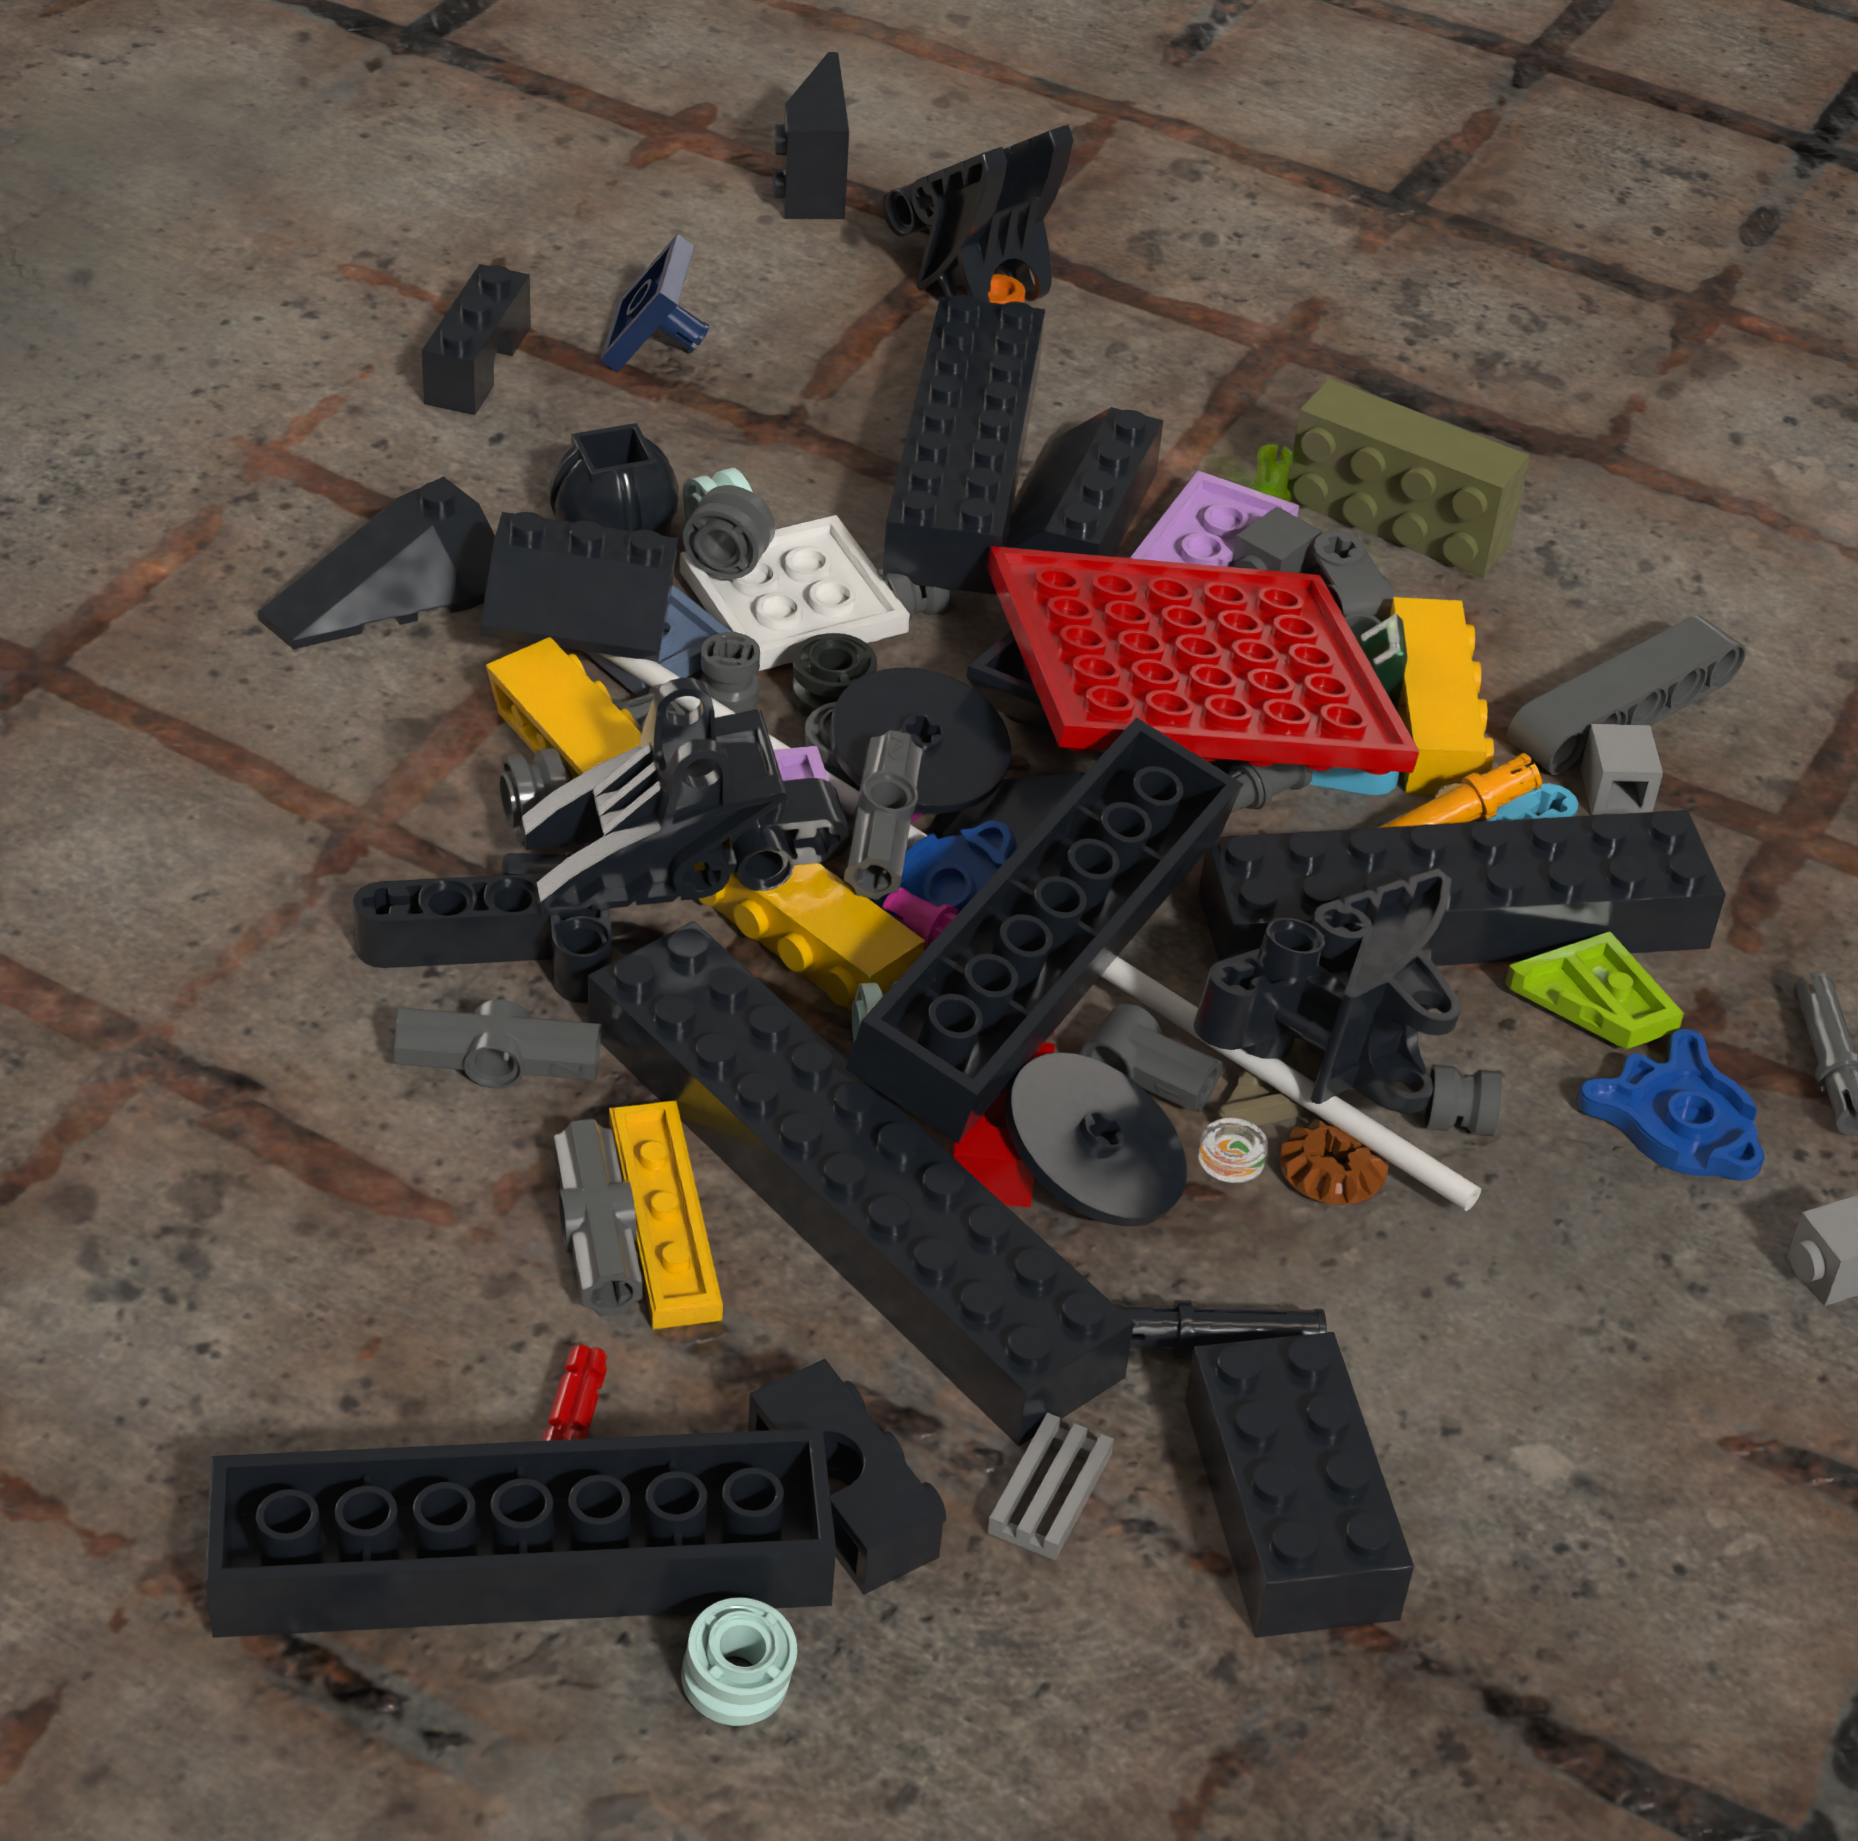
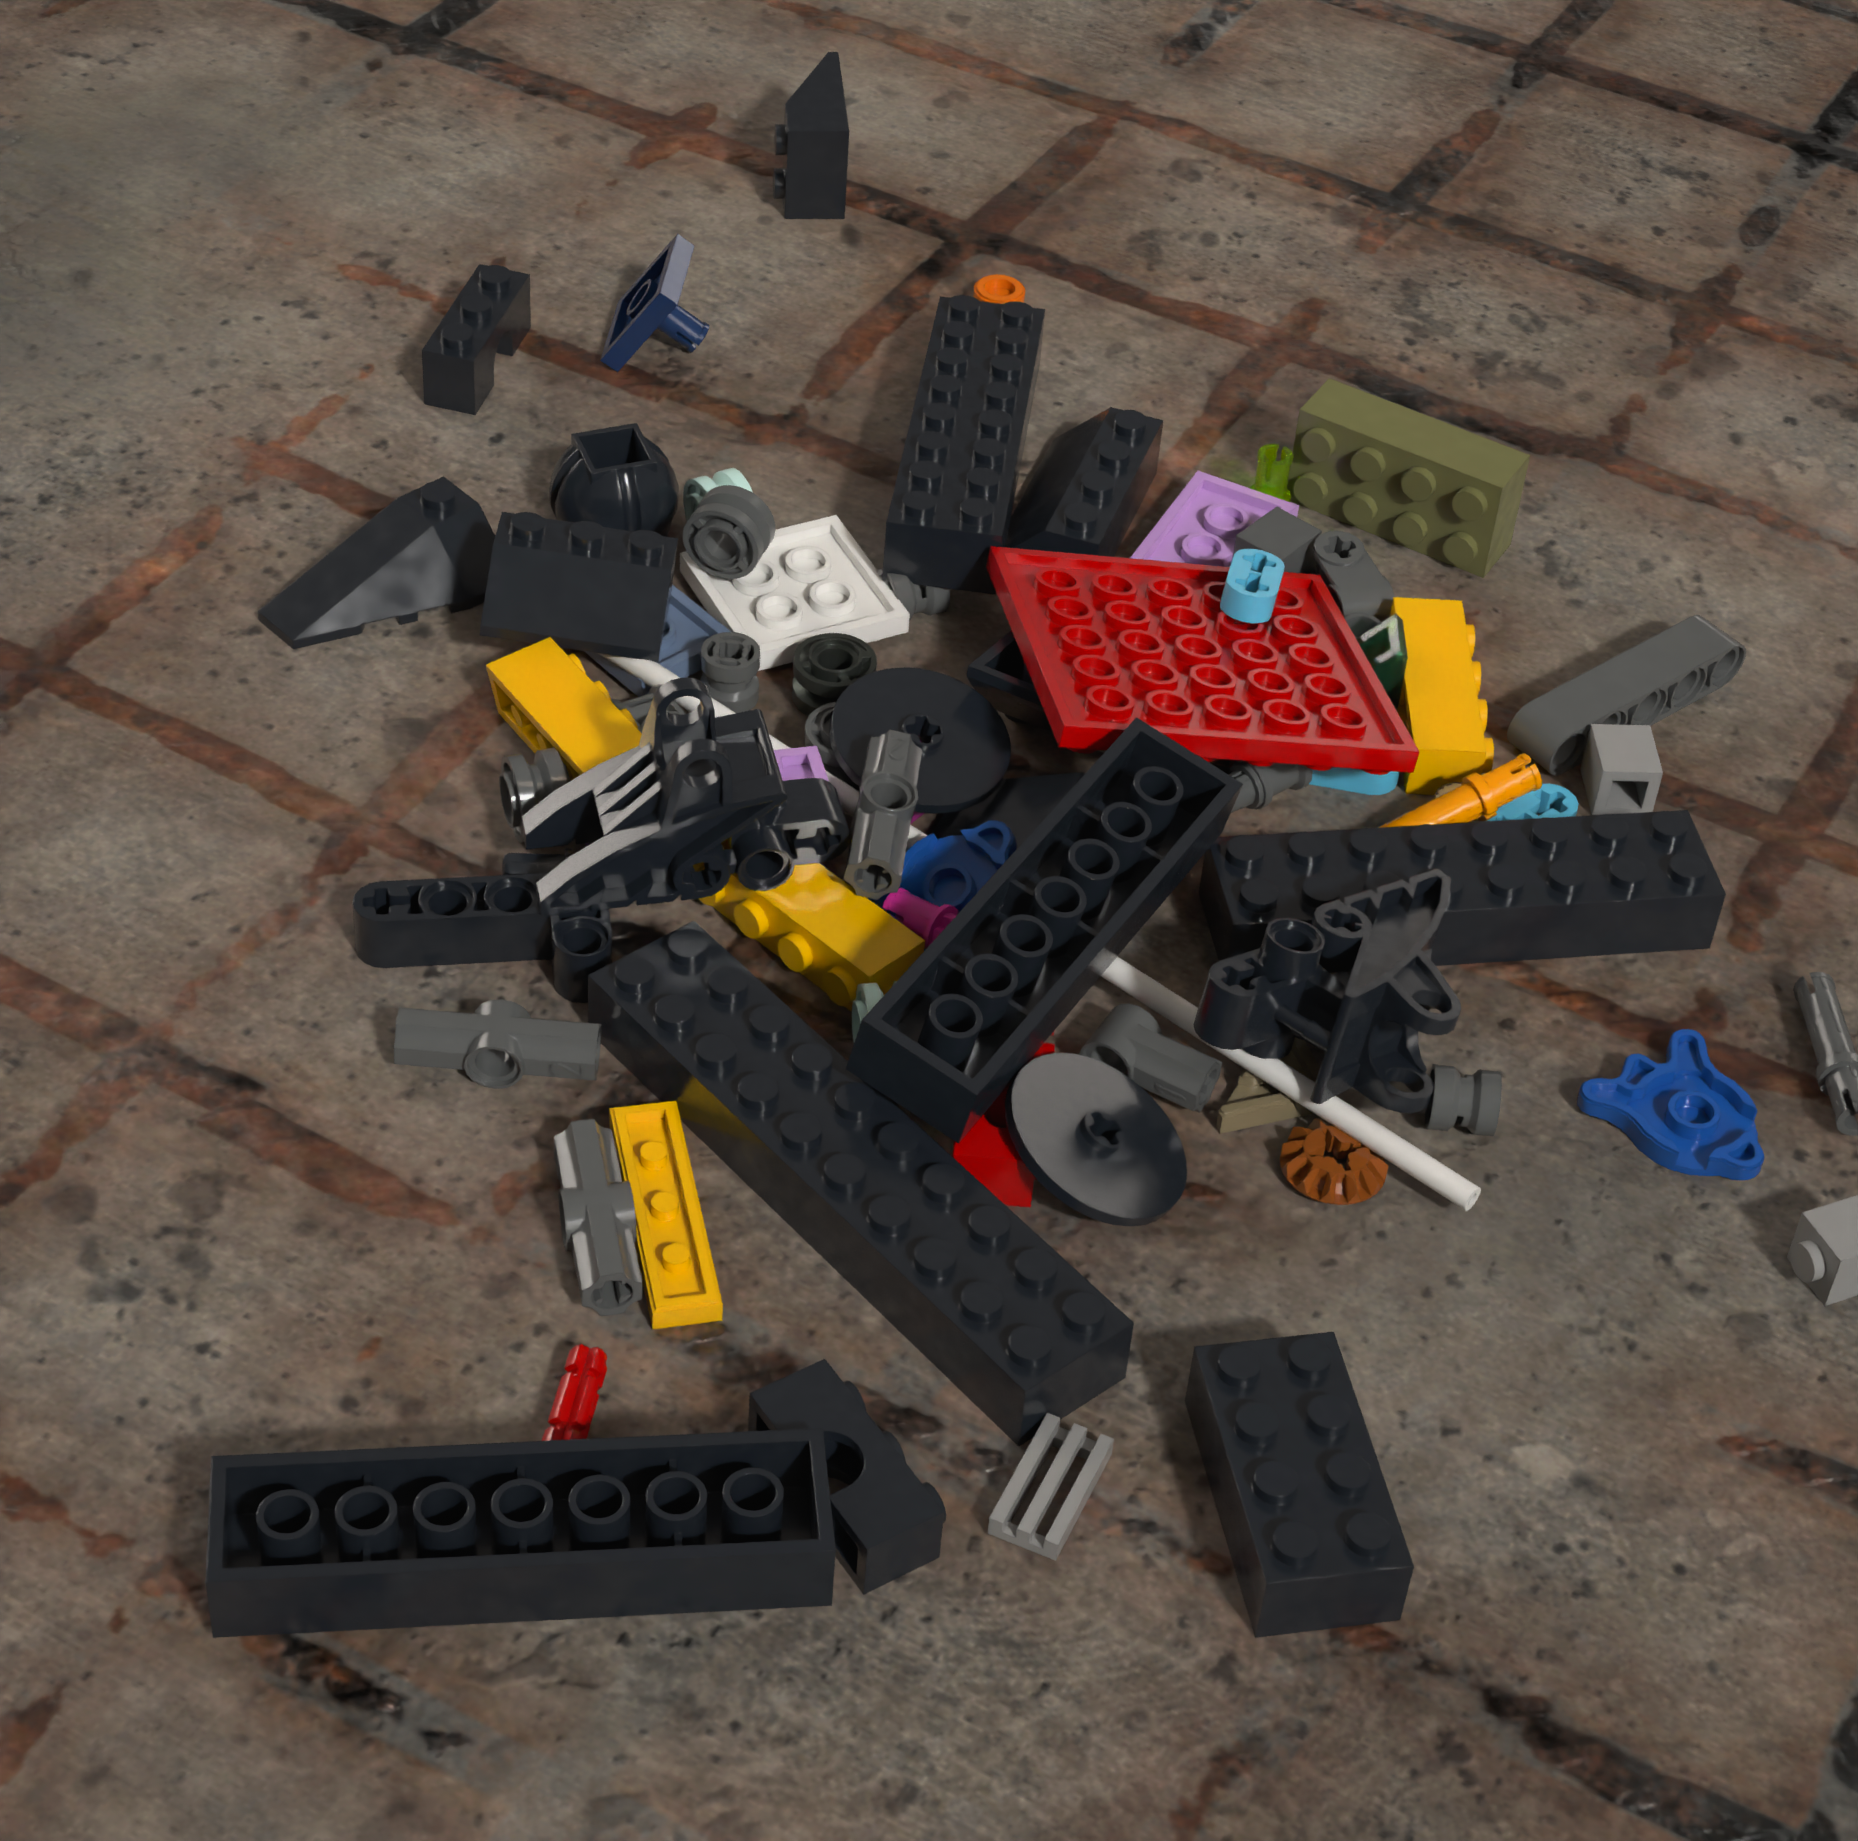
(733, 1692): light aqua wheel -> none
(968, 232): black piece -> none
(1186, 1326): black pin -> none
(1233, 1150): clear tile -> none
(1252, 586): none -> medium azure beam
(1598, 989): lime wing -> none

